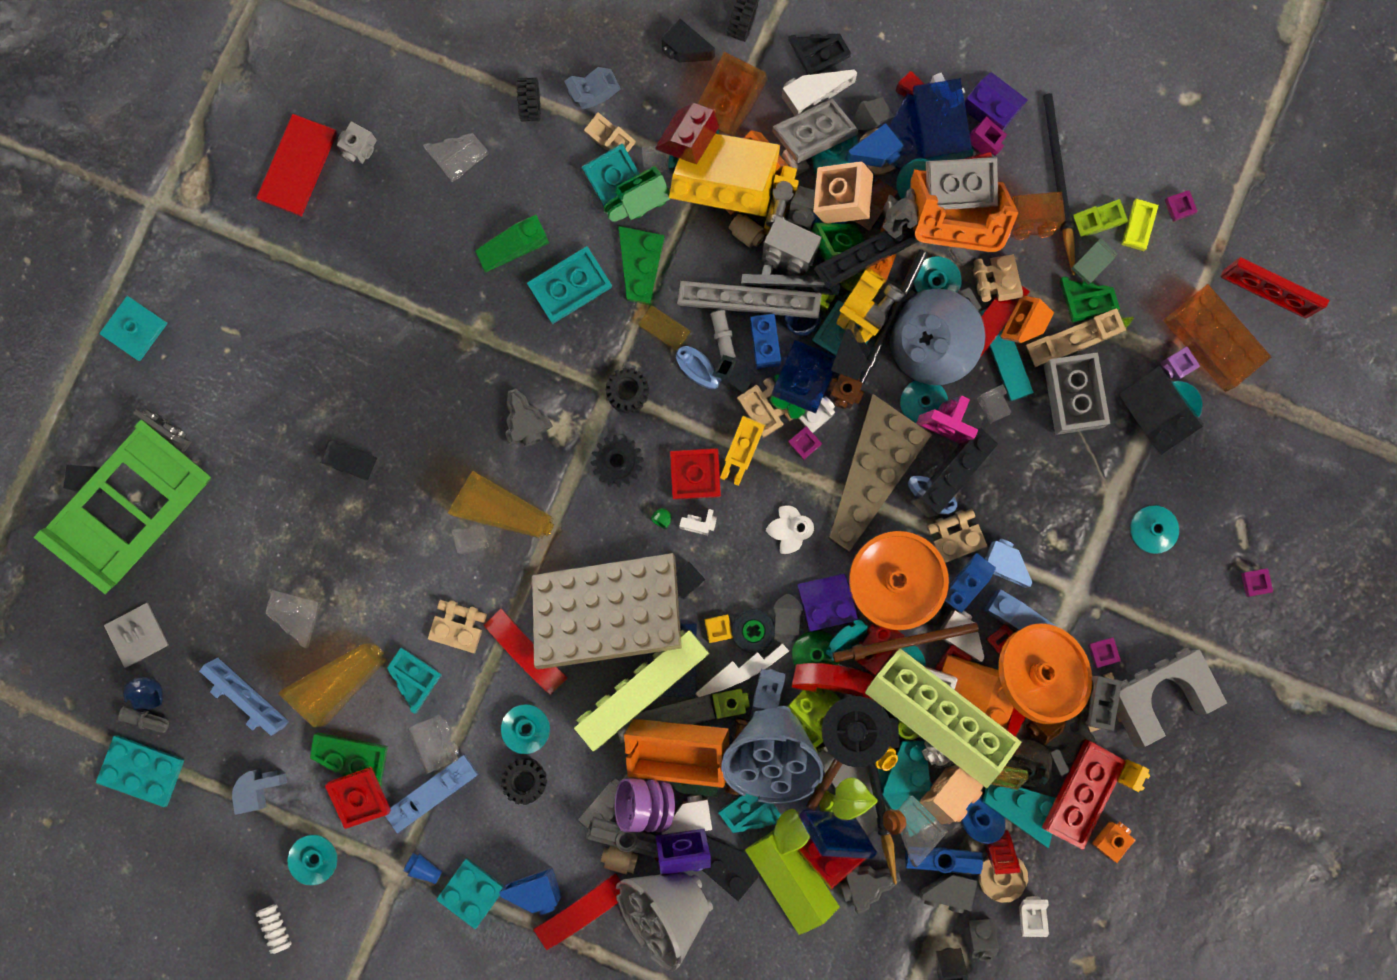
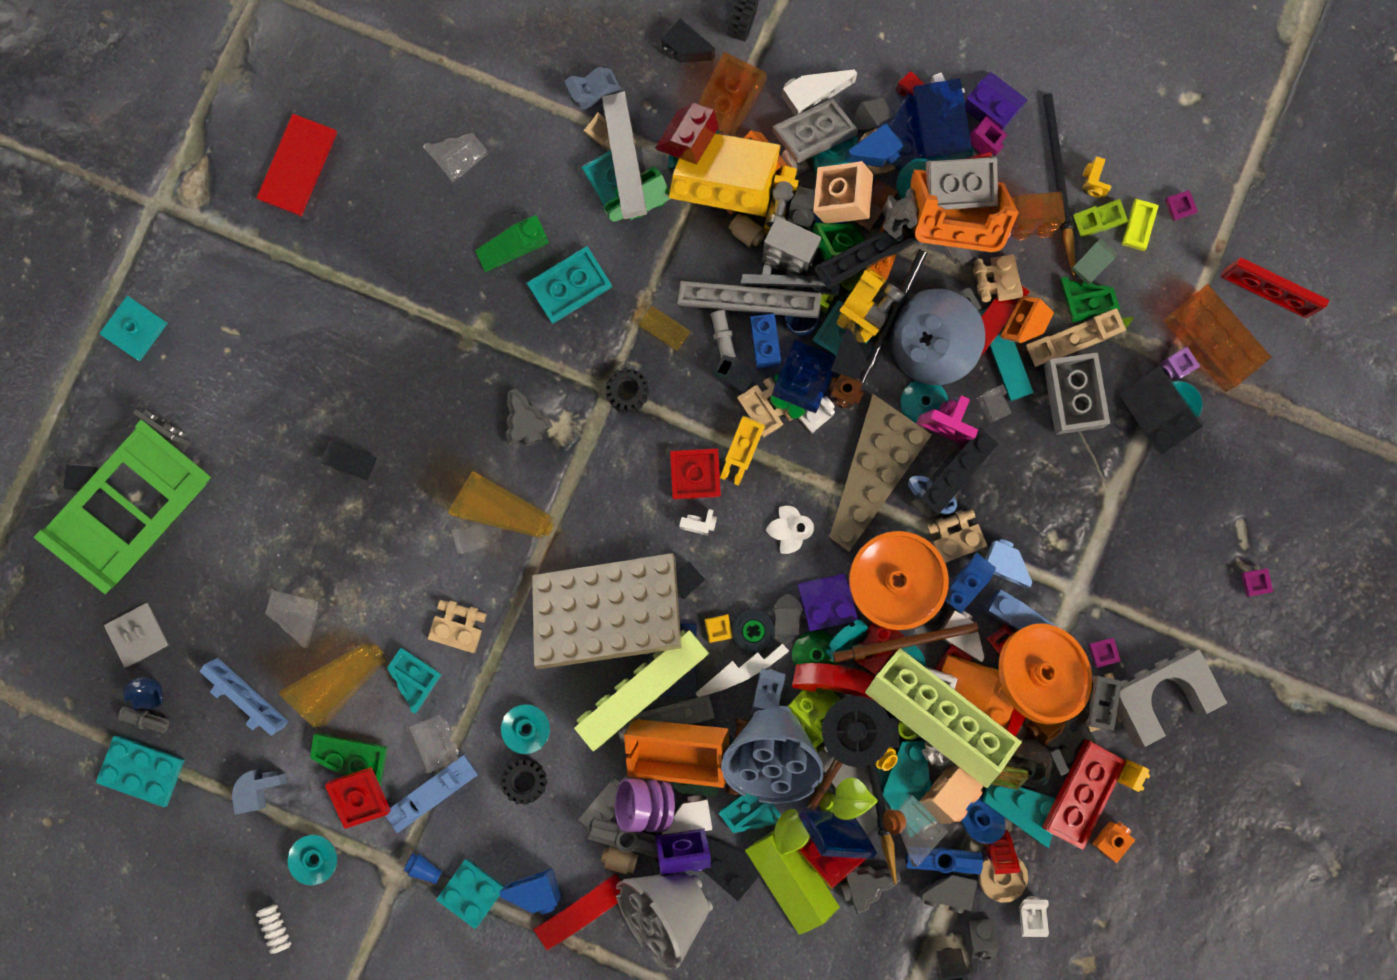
(356, 143): light grey brick -> none
(522, 651): red slope -> none
(528, 99): black tyre -> none
(608, 452): black gear -> none
(624, 155): none -> light grey tile
(641, 262): green wing -> none
(661, 518): green hinge -> none
(696, 367): medium blue arm -> none
(720, 702): lime brick -> none
(805, 443): magenta plate -> none
(819, 51): black wing -> none
(940, 269): teal dish -> none
(1092, 173): none -> yellow bracket
(1143, 529): teal dish -> none

